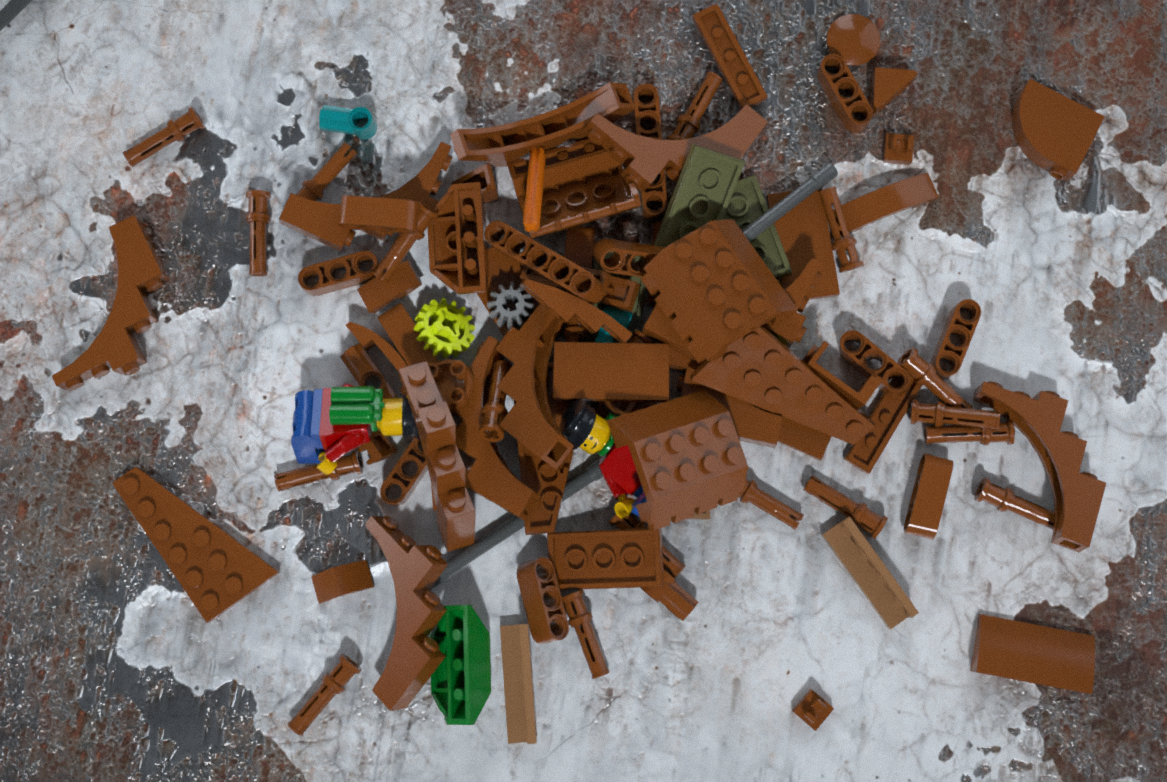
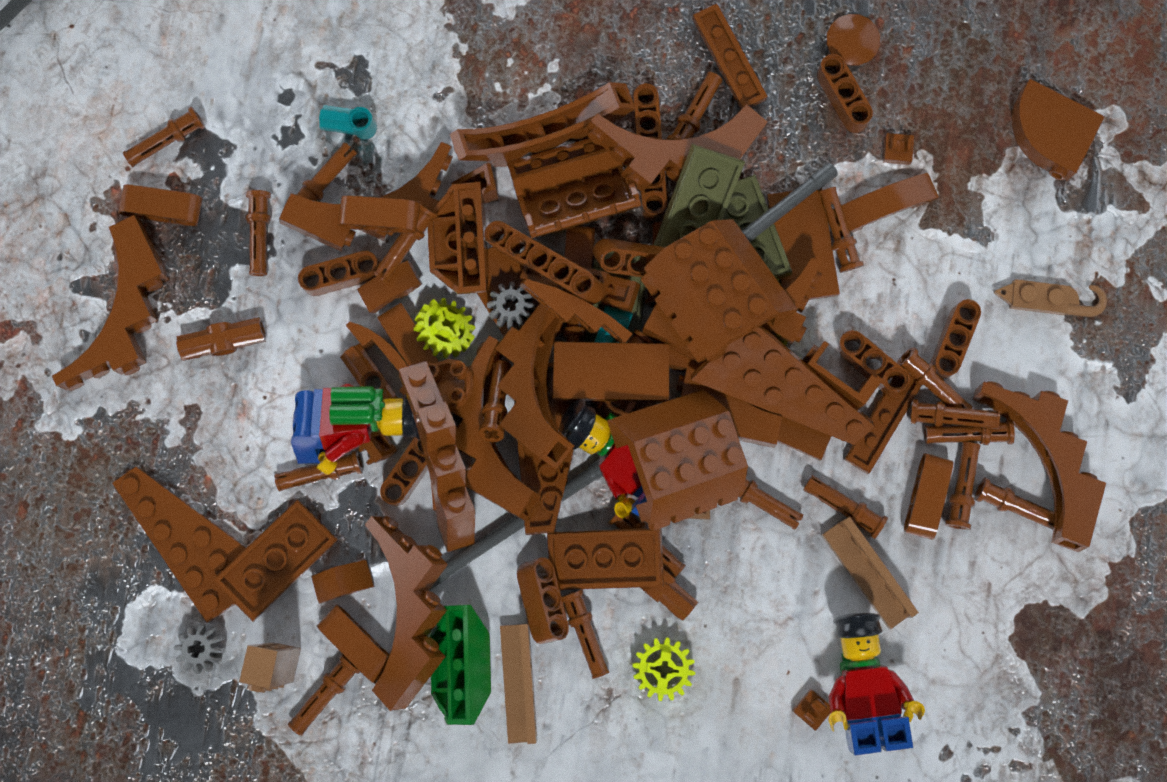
(160, 205): none -> dark orange beam
(204, 659): none -> light grey gear
(221, 339): none -> dark orange piece
(269, 666): none -> medium nougat brick
(275, 560): none -> dark orange tile
(354, 643): none -> dark orange beam
(534, 189): orange axle -> none
(662, 682): none -> neon yellow gear
(867, 693): none -> piece
(887, 85): dark orange slope -> none
(969, 452): none -> dark orange pin
(1034, 654): dark orange slope -> none
(1049, 298): none -> medium nougat plate

